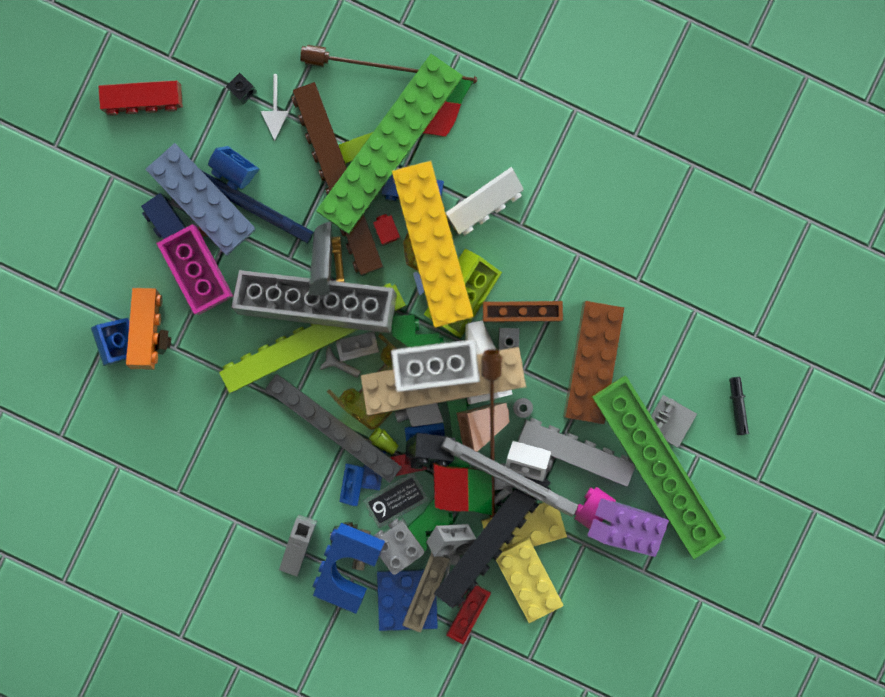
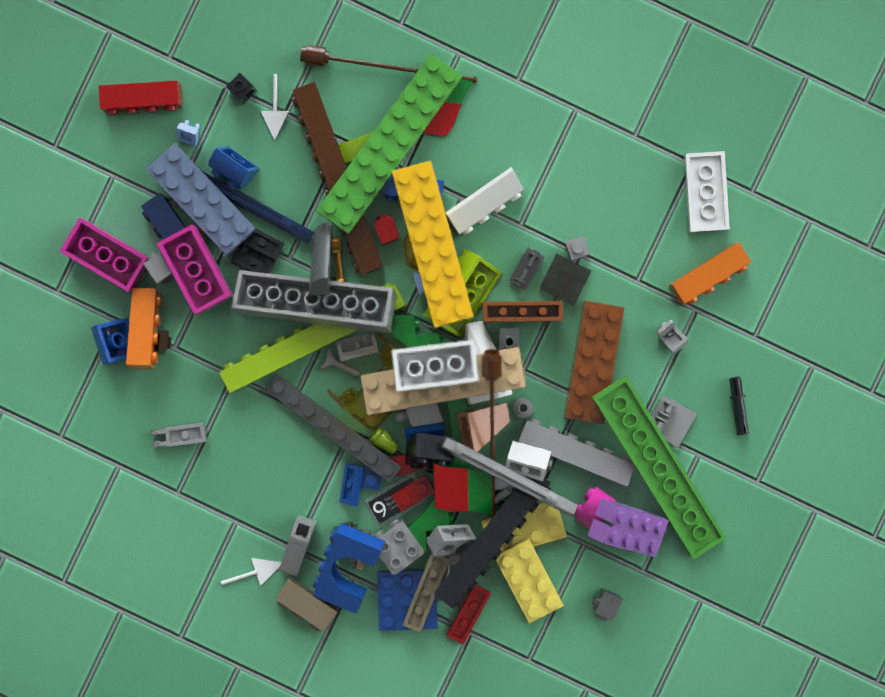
(105, 255): none -> dark pink brick
(159, 269): none -> light grey brick
(181, 435): none -> light grey hinge
(187, 133): none -> light blue tile
(258, 253): none -> black slope
(263, 569): none -> white piece
(305, 605): none -> dark tan brick
(413, 493): none -> red plate
(526, 268): none -> dark grey hinge
(565, 279): none -> clear smoke plate
(577, 248): none -> light grey plate
(606, 604): none -> flat silver brick
(671, 336): none -> light grey bracket
(706, 191): none -> white plate
(710, 273): none -> orange brick

